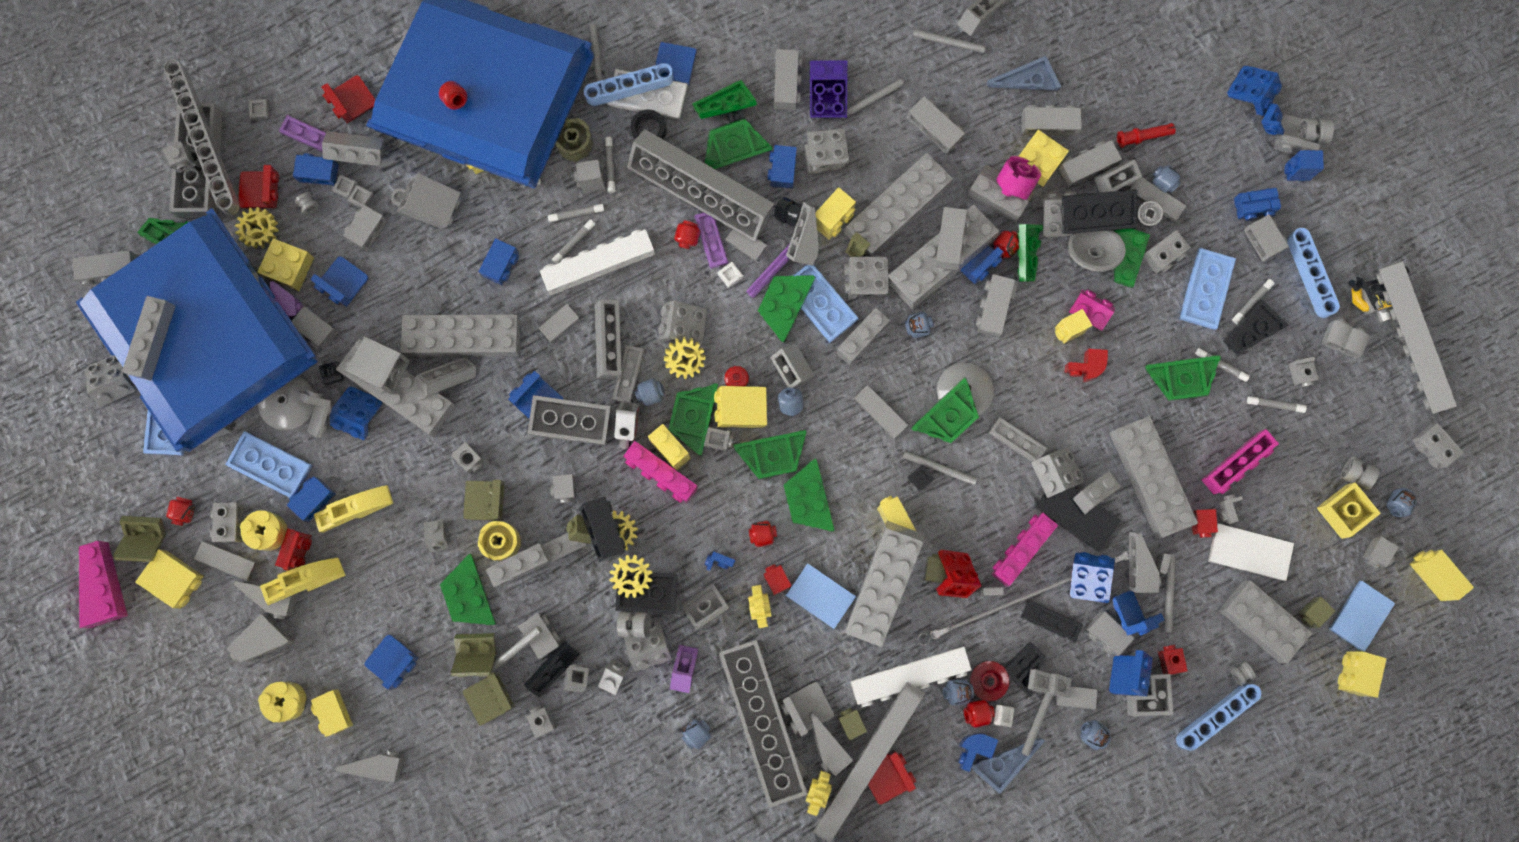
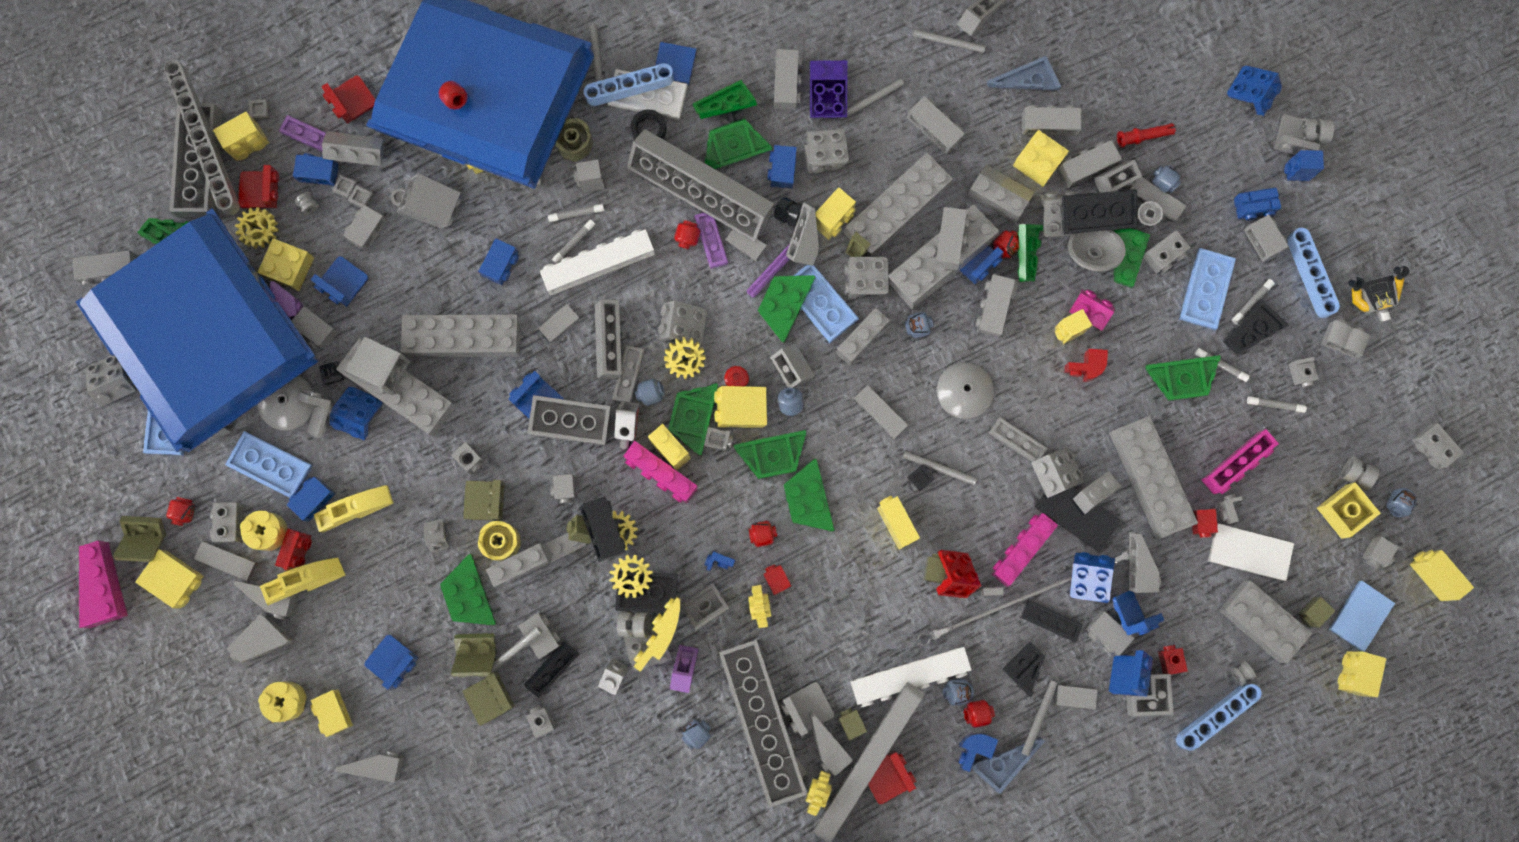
(148, 338): light grey brick -> none
(179, 157): light grey brick -> none
(241, 136): none -> light yellow brick
(446, 375): light grey slope -> none
(576, 678): light grey brick -> none
(610, 164): light grey bar -> none
(665, 628): none -> light yellow slope
(730, 274): white tile -> none
(820, 596): light blue tile -> none
(884, 583): light grey brick -> none
(950, 414): green wing -> none
(980, 677): dark red dish -> none
(1003, 715): white tile -> none
(1018, 177): dark pink brick -> none
(1049, 683): light grey slope -> none
(1095, 734): sand blue head -> none
(1163, 563): light grey tile -> none
(1170, 595): light grey bar -> none
(1272, 120): blue bracket -> none
(1416, 336): light grey brick -> none

